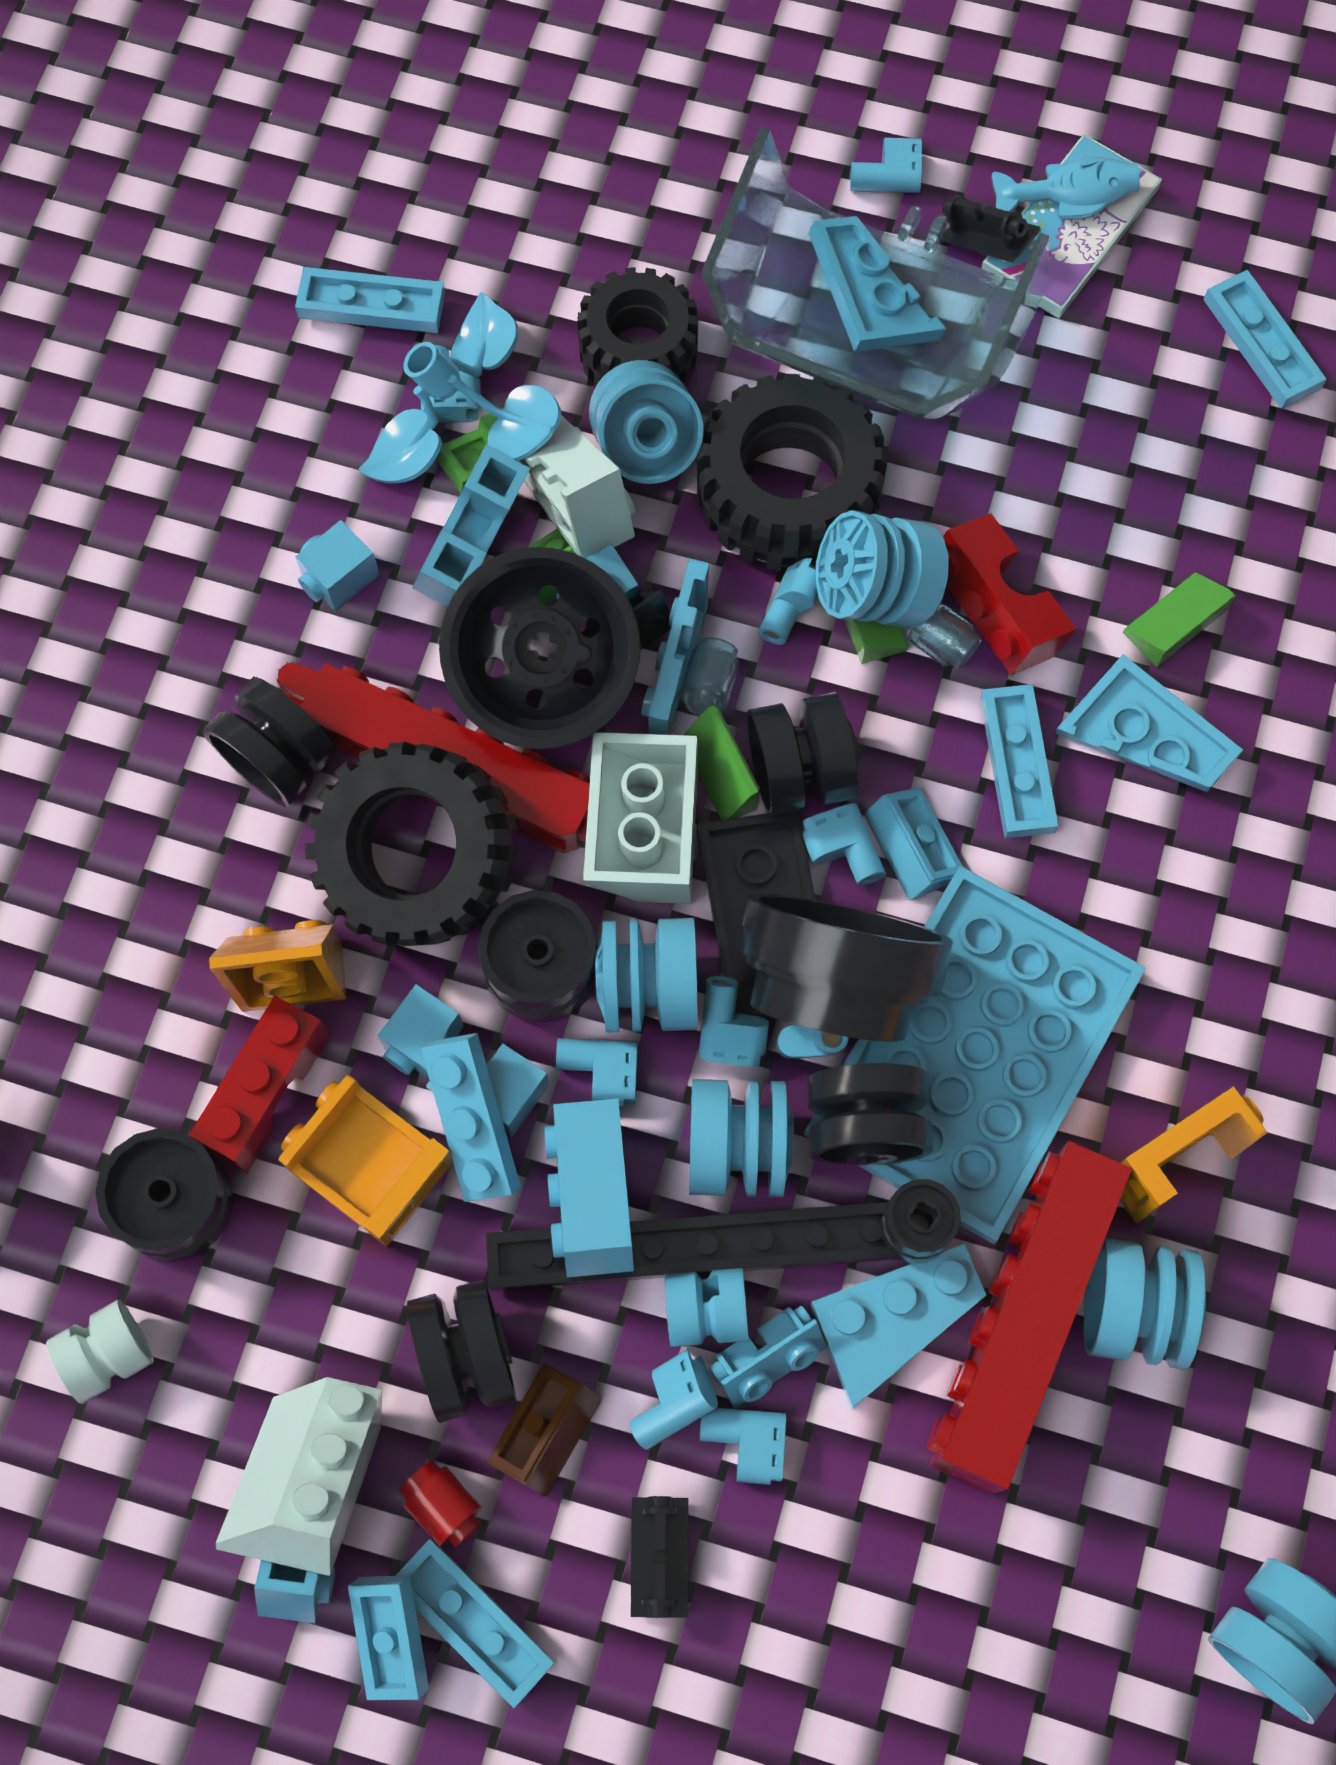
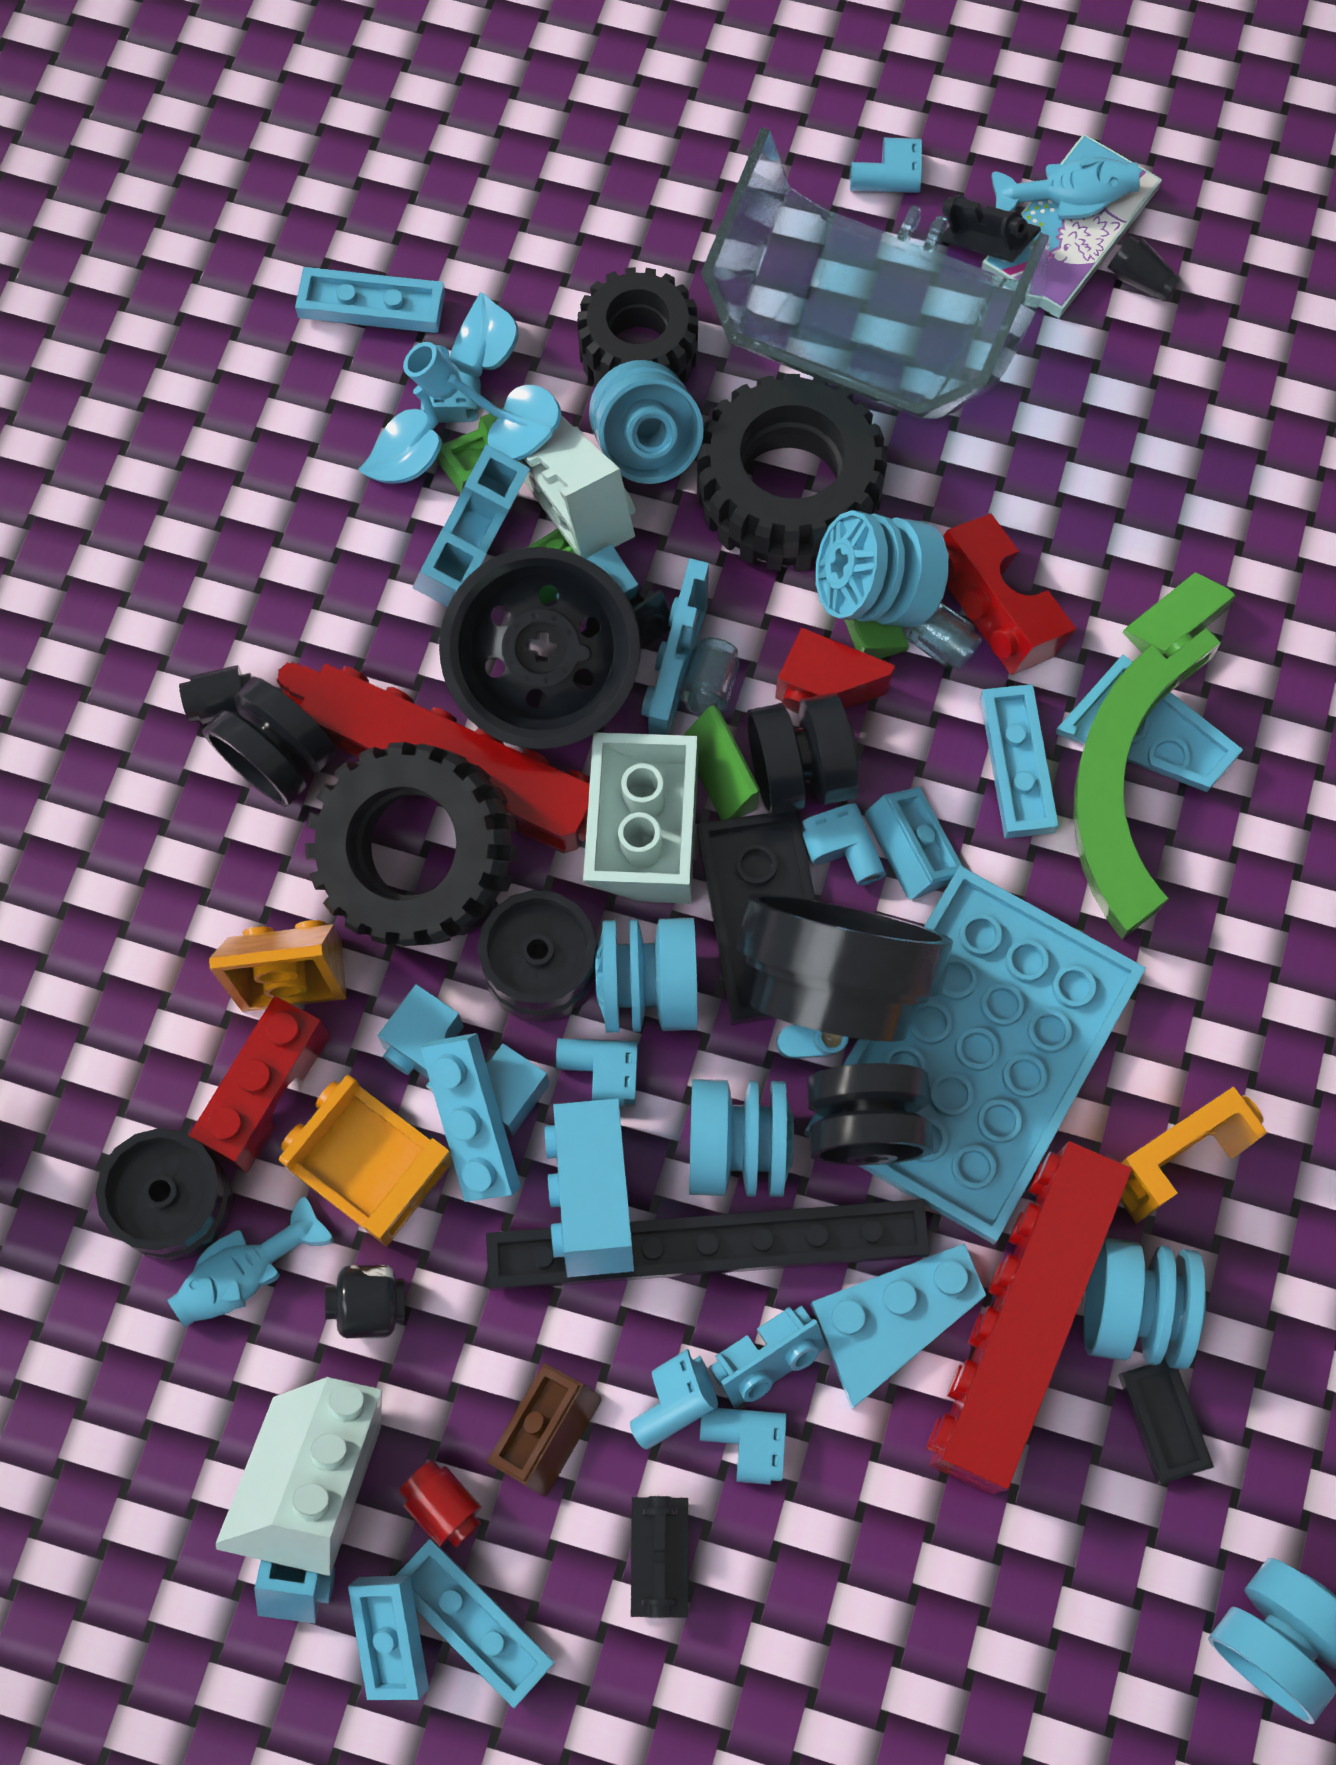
(94, 1354): light aqua wheel -> none
(212, 692): none -> black brick
(234, 1271): none -> medium azure animal
(335, 566): medium azure brick -> none
(366, 1301): none -> black head
(461, 1350): black wheel -> none
(706, 1307): medium azure wheel -> none
(729, 1035): medium azure piece -> none
(794, 596): medium azure piece -> none
(826, 666): none -> red slope
(866, 291): medium azure wing -> none
(920, 1221): black wheel -> none
(1102, 833): none -> bright green arch
(1143, 268): none -> black cone
(1165, 1422): none -> black tile
(1264, 339): medium azure plate -> none

